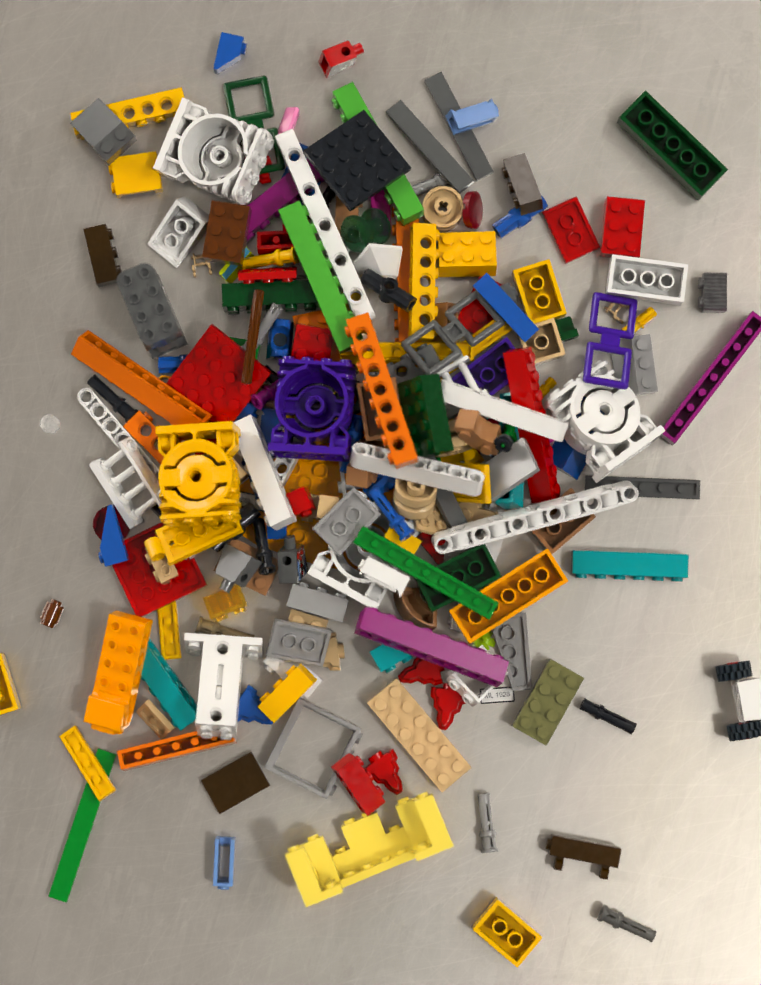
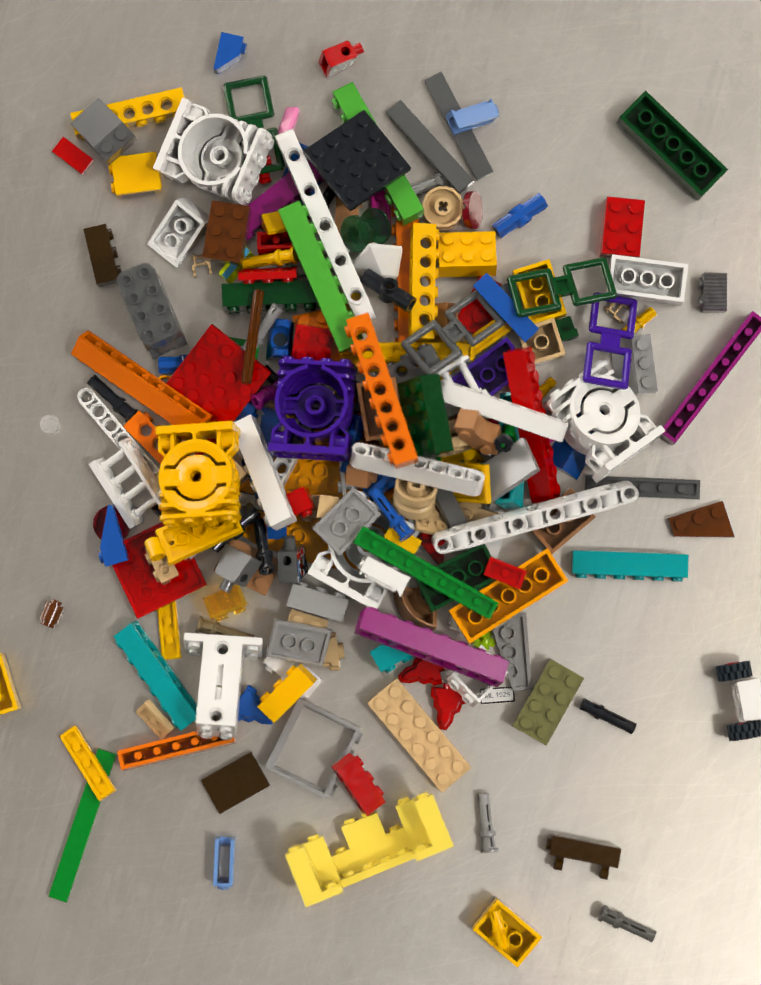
(72, 155): none -> red tile
(118, 673): light orange brick -> none
(272, 223): none -> yellow slope
(385, 770): red rock -> none
(499, 929): none -> yellow axle
(505, 573): none -> red plate
(522, 184): brick -> none
(561, 287): none -> dark green bar
(571, 230): red tile -> none
(702, 522): none -> reddish brown wing

